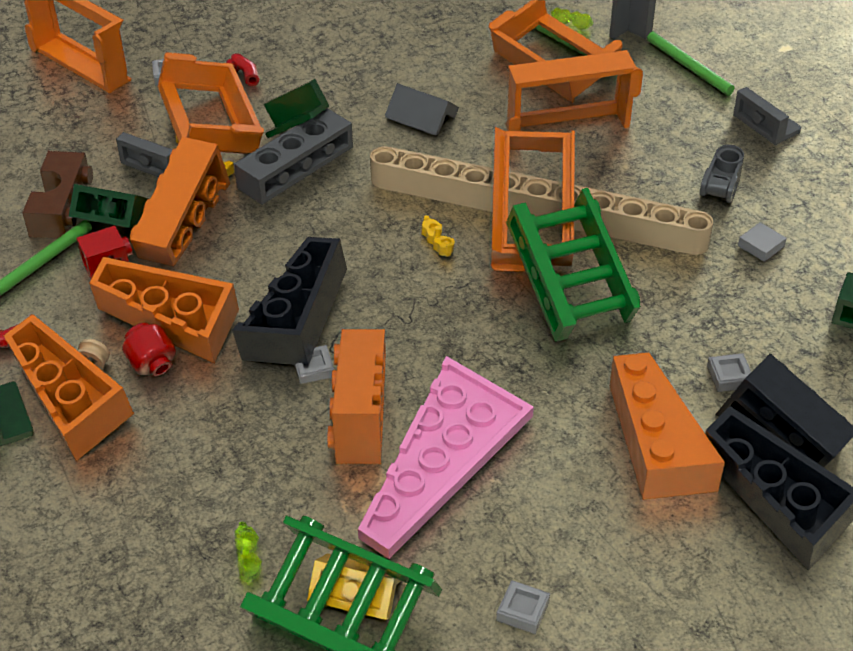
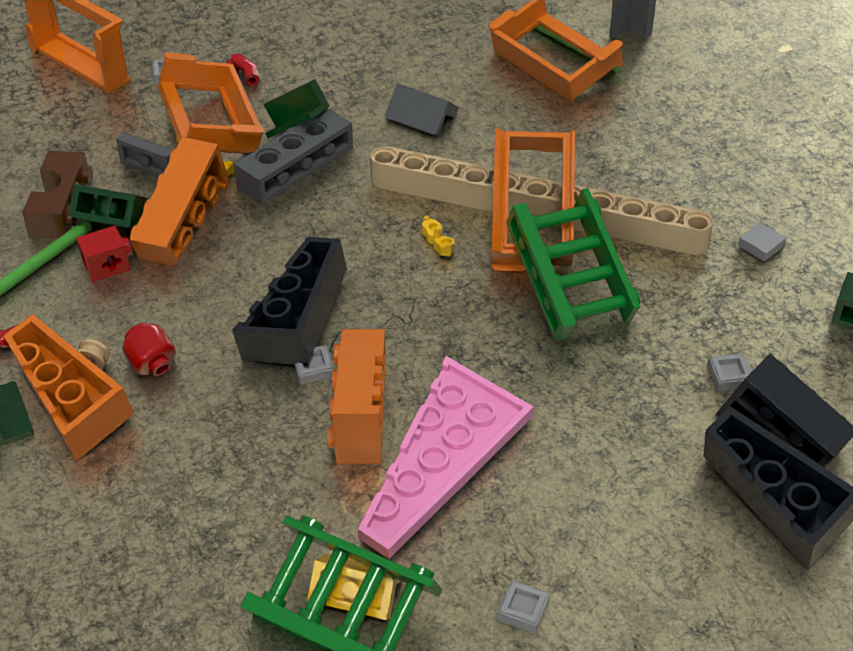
(188, 307): orange wedge -> none
(246, 546): clear neon green piece -> none
(574, 69): orange piece -> none
(579, 20): clear neon green piece -> none
(660, 432): orange wedge -> none
(690, 63): bright green bar -> none
(723, 173): dark grey piece -> none
(764, 117): dark grey panel -> none

